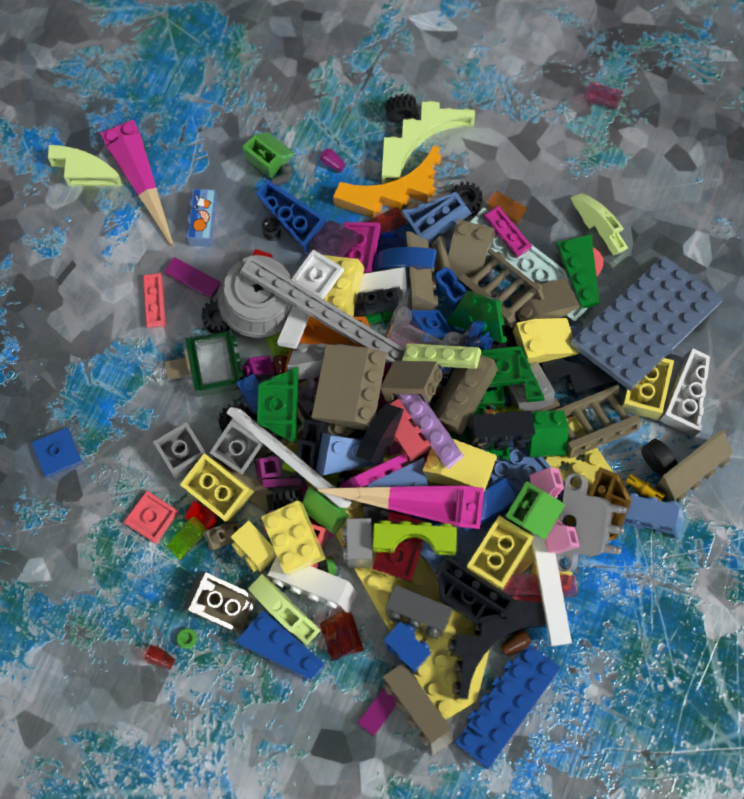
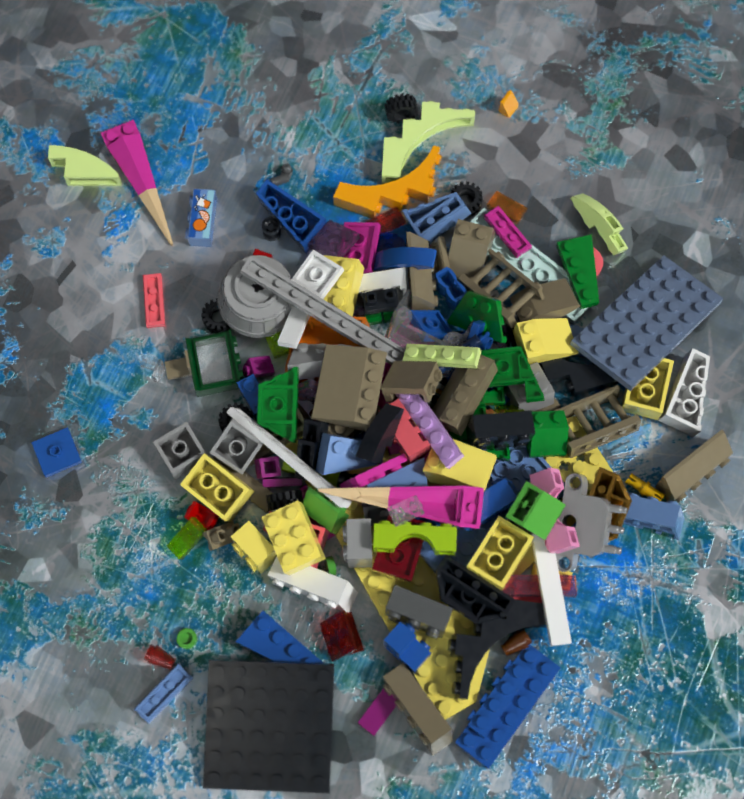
(151, 517): coral tile -> none
(163, 693): none -> medium blue tile
(192, 277): magenta tile -> none
(220, 602): dark tan slope -> none
(266, 153): bright green slope -> none
(269, 726): none -> black plate
(279, 364): clear red cone -> none
(283, 609): yellowish green slope -> none
(332, 160): magenta cone -> none
(405, 510): none -> clear bracket
(508, 104): none -> light orange slope
(603, 95): clear pink plate -> none
(658, 457): black tyre -> none

